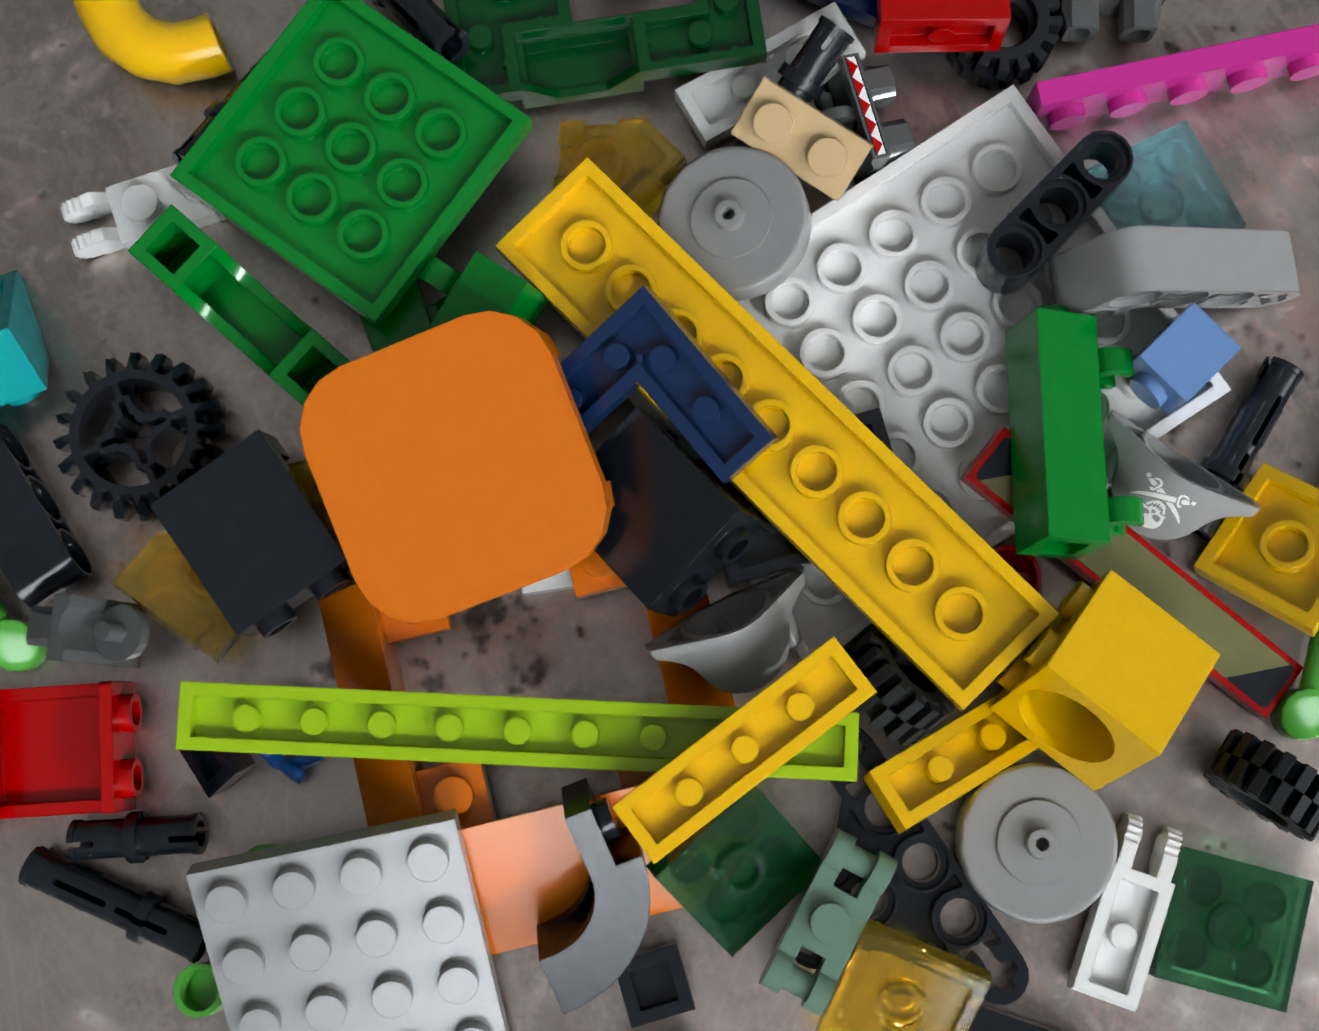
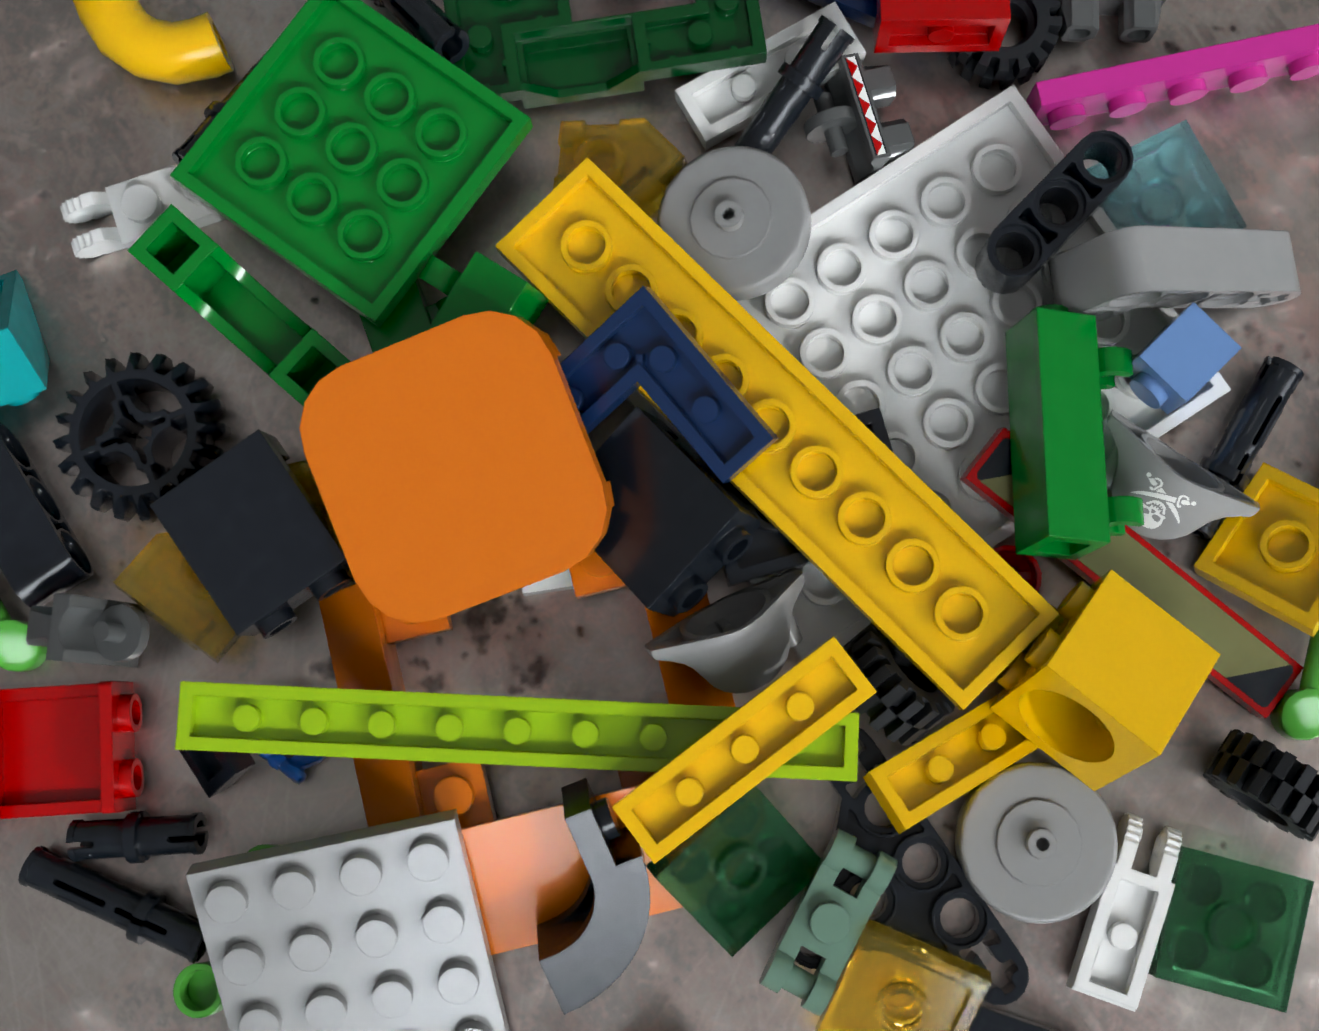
(656, 985): black plate -> none
(802, 137): tan plate -> none

